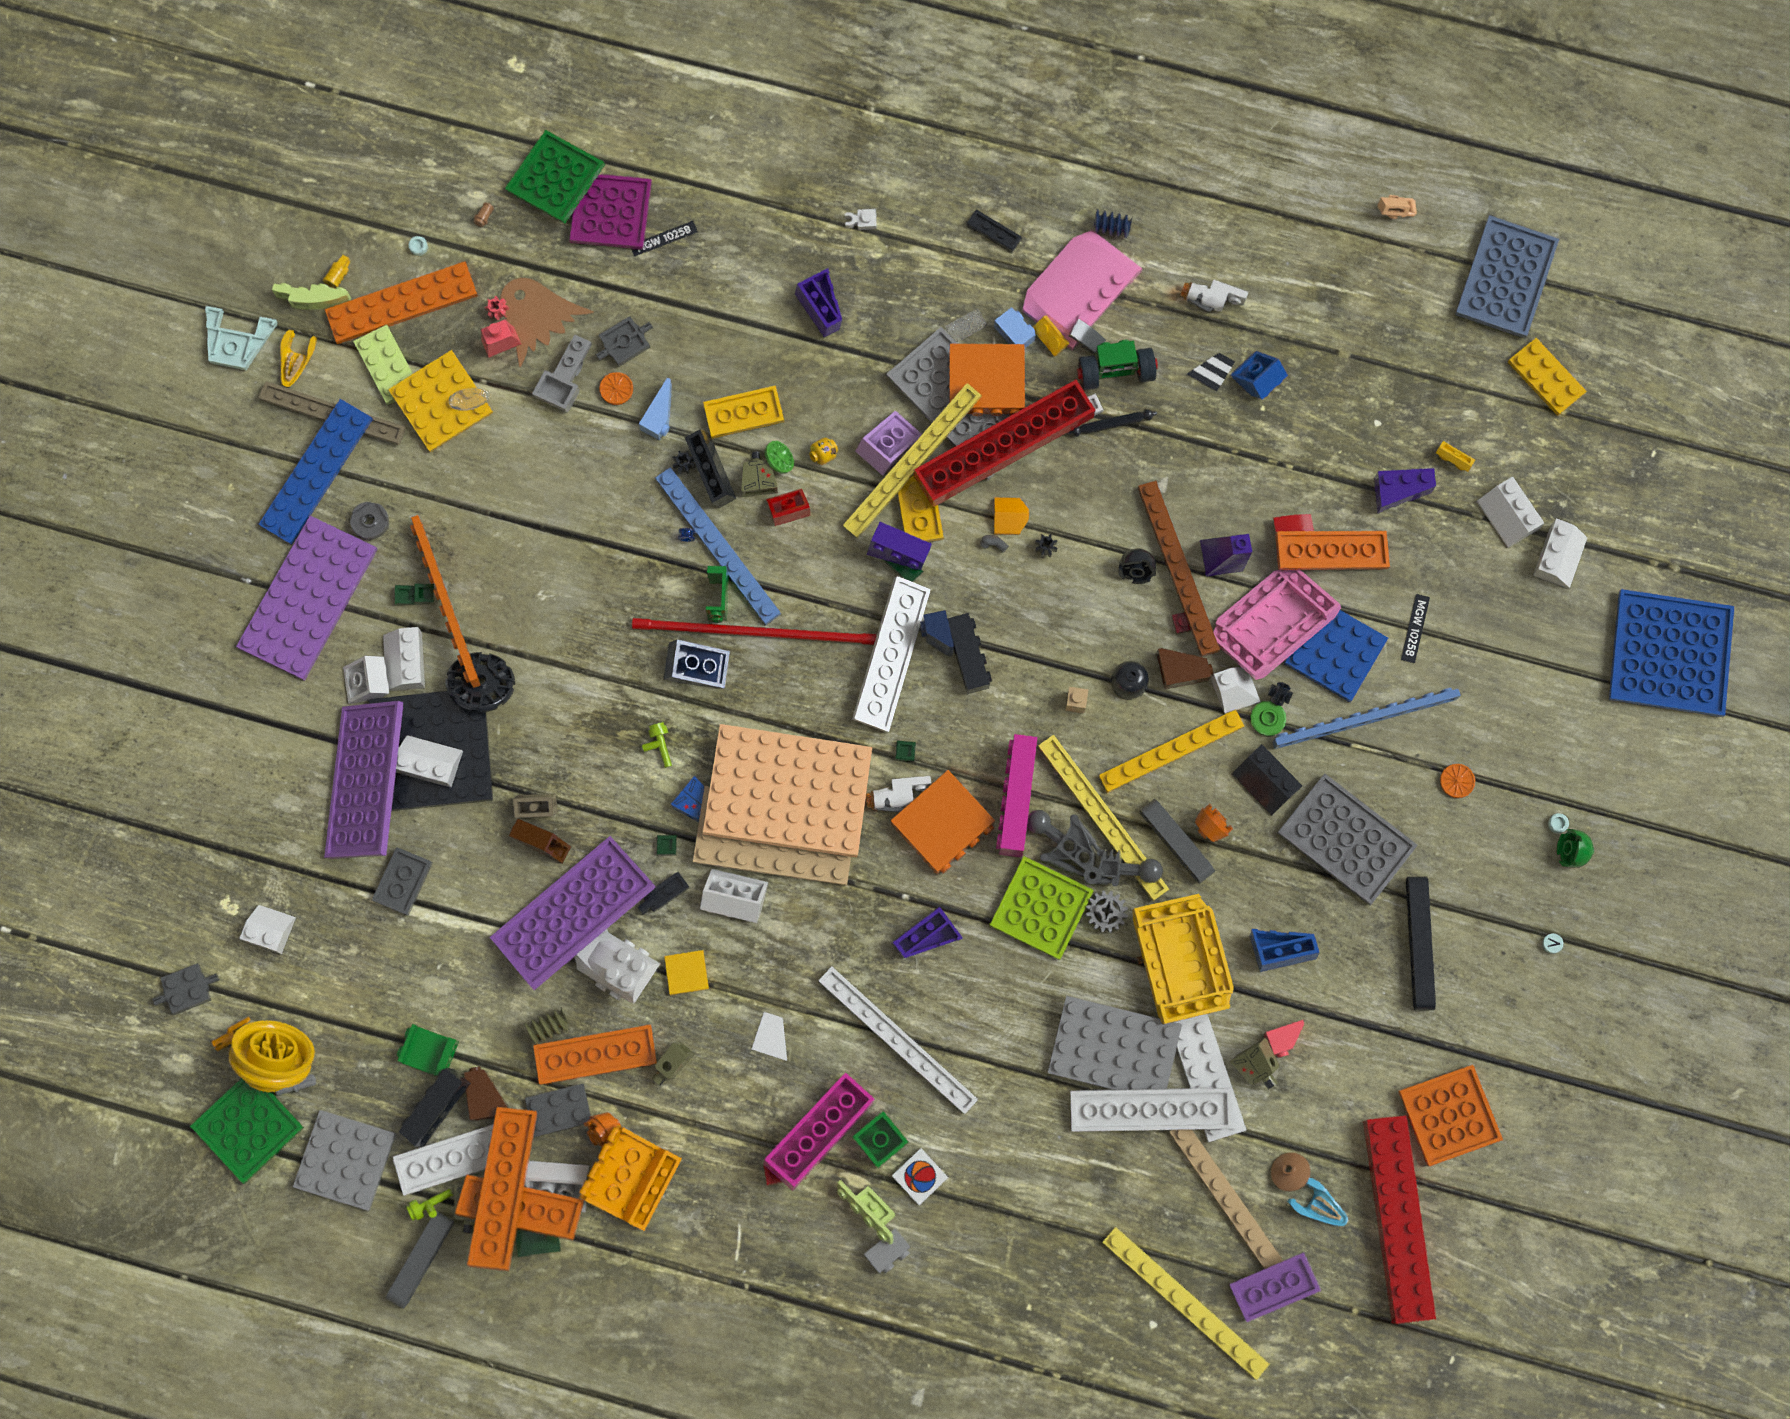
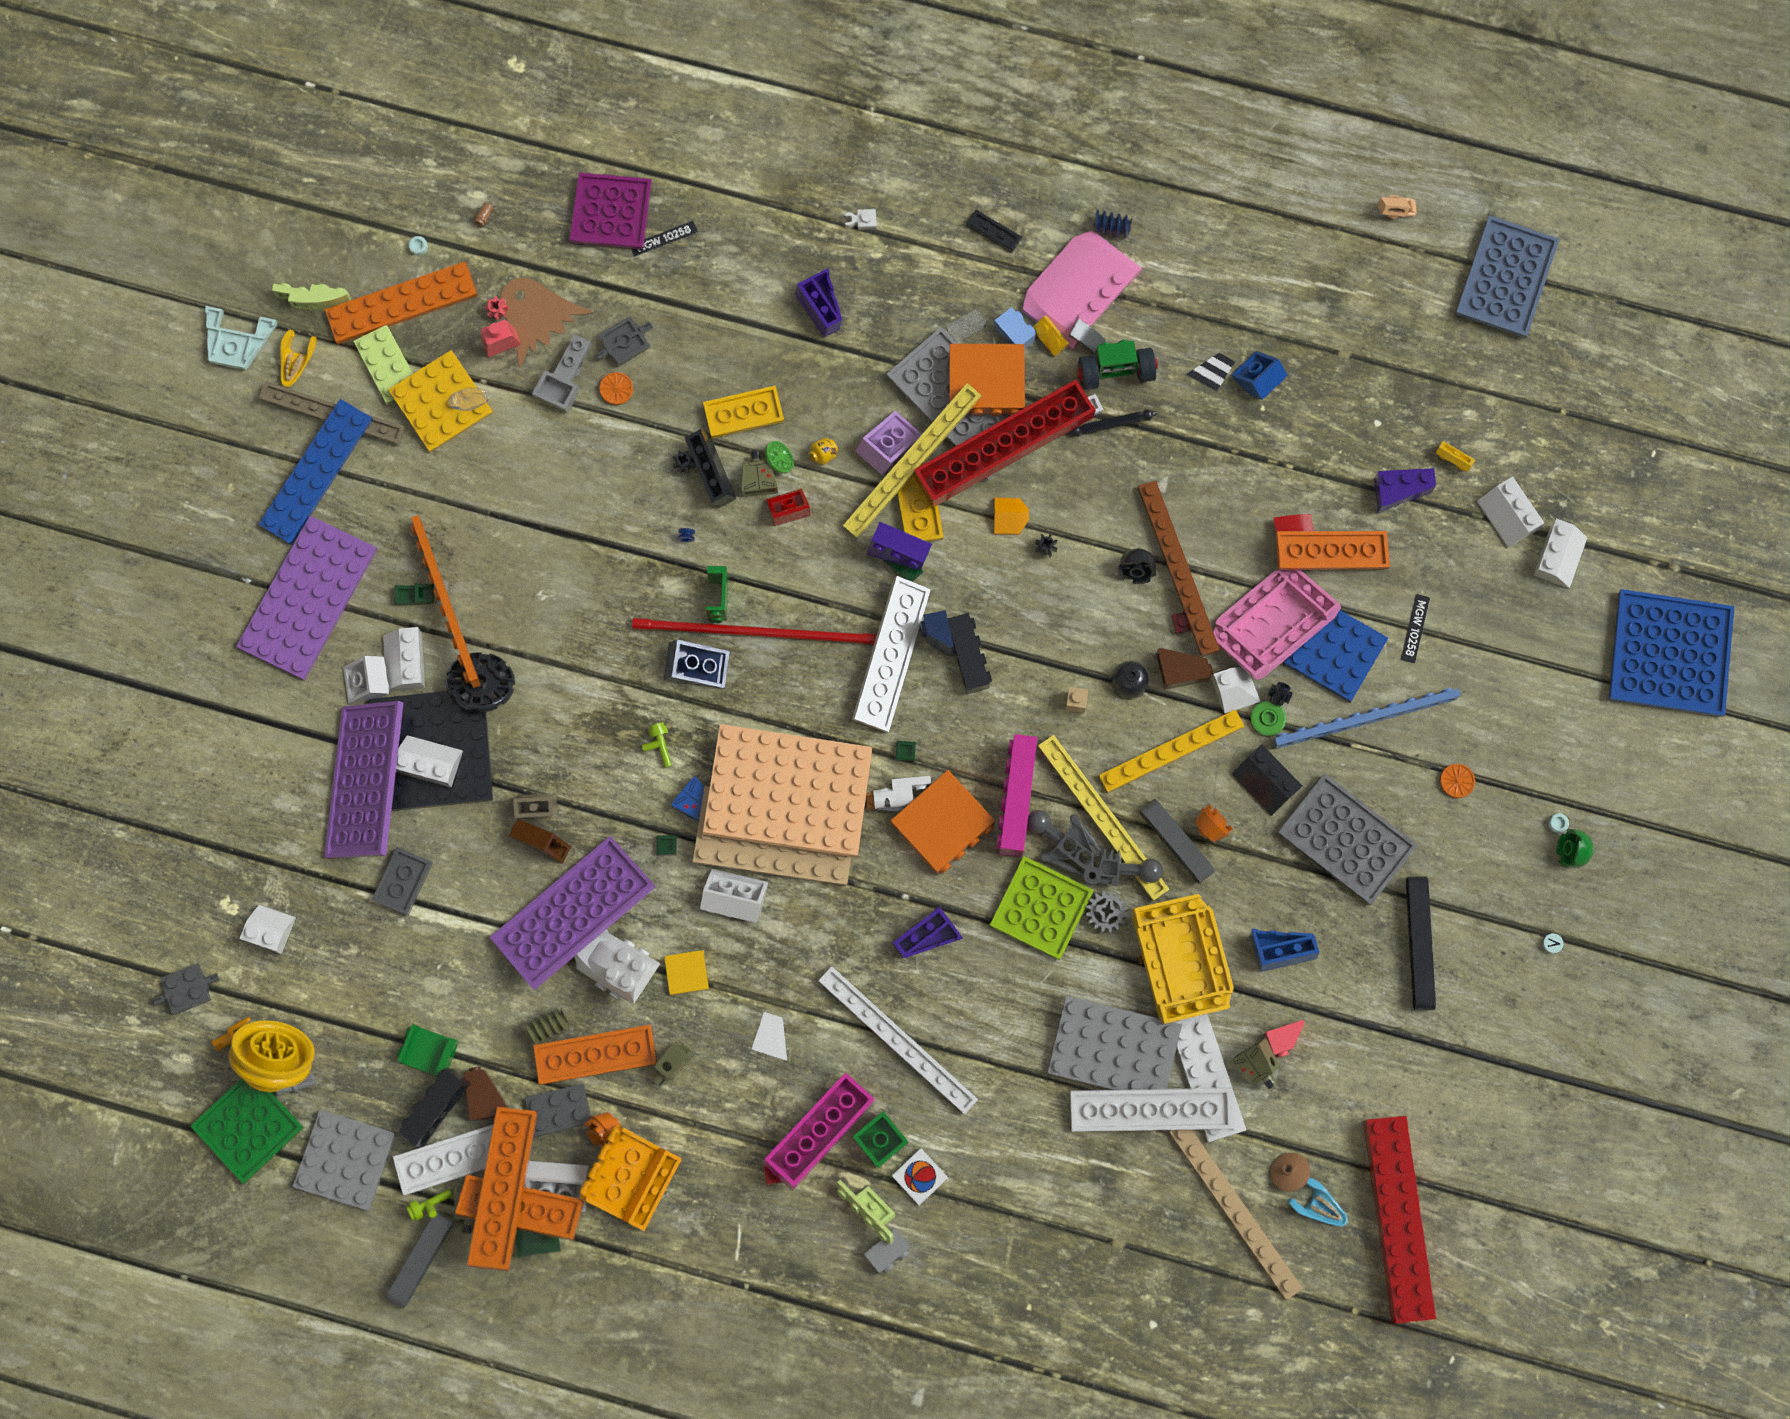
(337, 272): yellow hinge -> none
(371, 510): flat silver plate -> none
(555, 176): green plate -> none
(657, 417): light blue slope -> none
(664, 893): black hinge -> none
(718, 546): medium blue plate -> none
(993, 540): dark grey arm -> none
(1186, 1303): light yellow plate -> none
(1212, 298): white plate -> none
(1225, 554): dark purple slope -> none
(1275, 1287): medium lavender plate -> none
(1450, 1115): orange plate -> none
(1547, 376): yellow plate -> none

